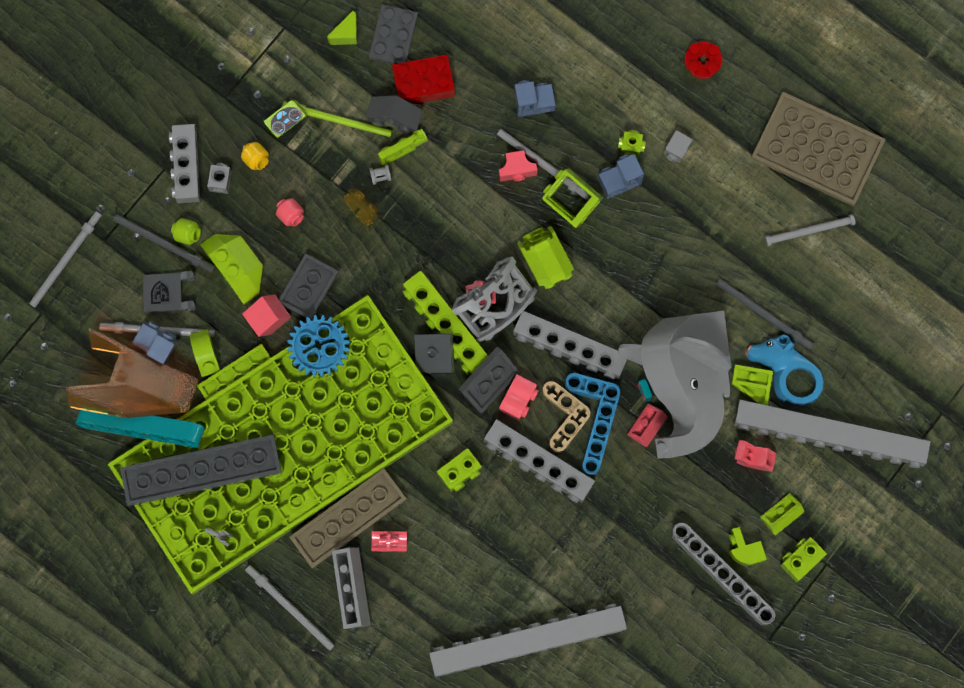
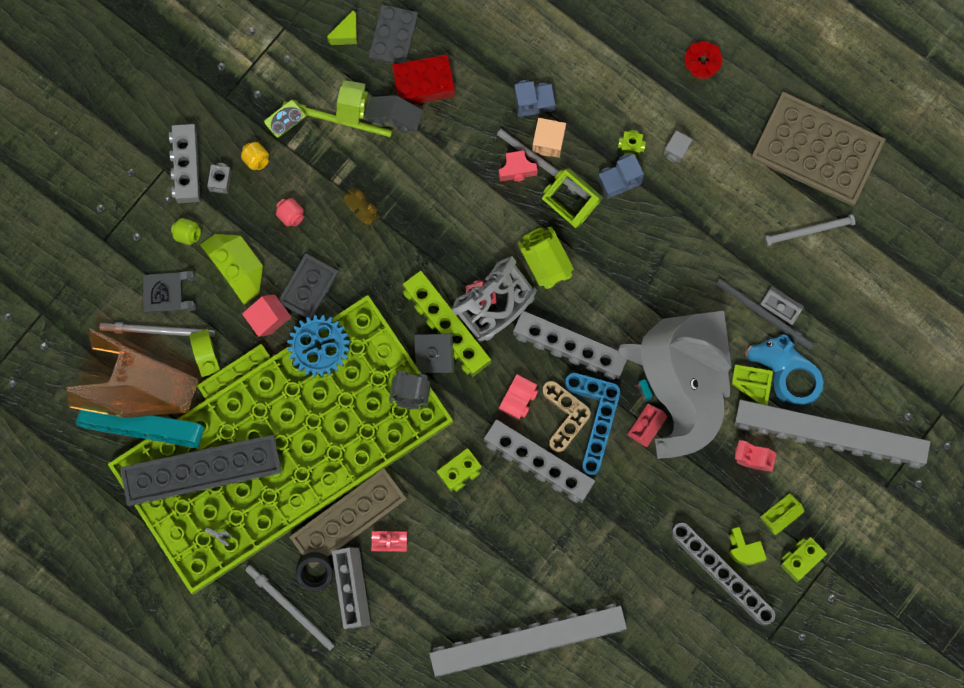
(87, 229): light grey bar -> none
(155, 342): sand blue brick -> none
(195, 260): dark grey bar -> none
(314, 557): none -> black tyre
(351, 102): none -> lime brick
(380, 174): light grey bush -> none
(402, 147): lime hinge -> none
(410, 390): none -> dark grey brick
(489, 380): dark grey plate -> none
(549, 137): none -> light nougat head
(782, 305): none -> light grey slope

